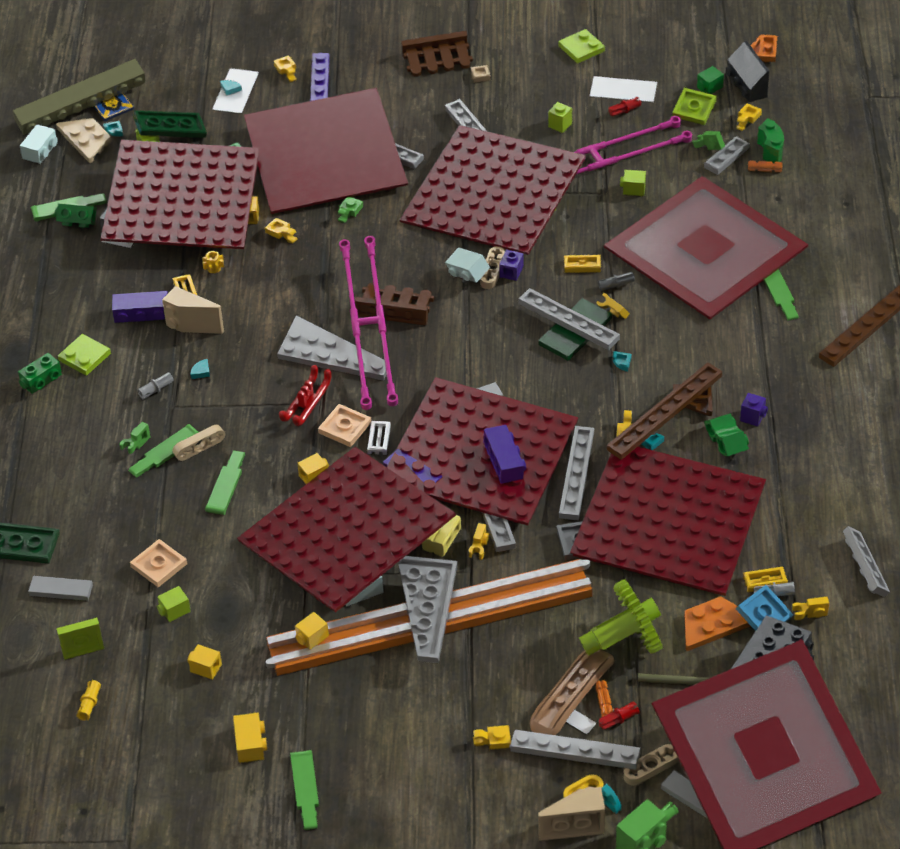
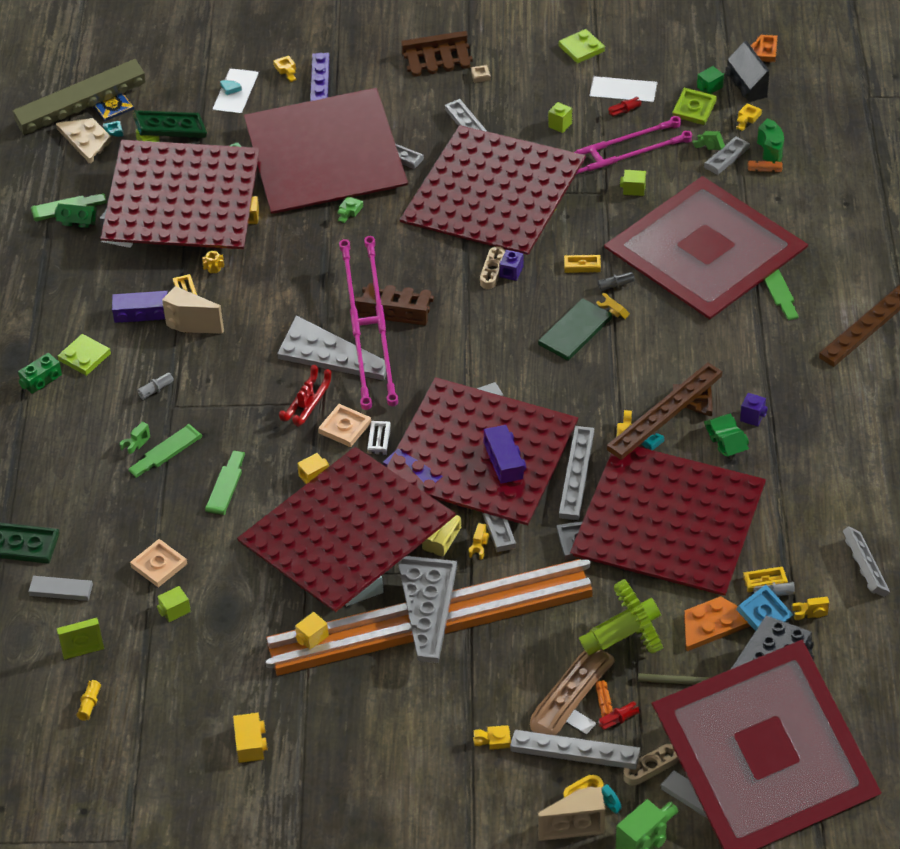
(38, 144): light aqua brick -> none
(188, 447): tan beam -> none
(200, 369): teal tile -> none
(204, 661): yellow brick -> none
(279, 228): yellow plate -> none
(305, 787): bright green piece -> none
(467, 265): light aqua brick -> none
(569, 319): light grey plate -> none
(622, 360): teal tile -> none

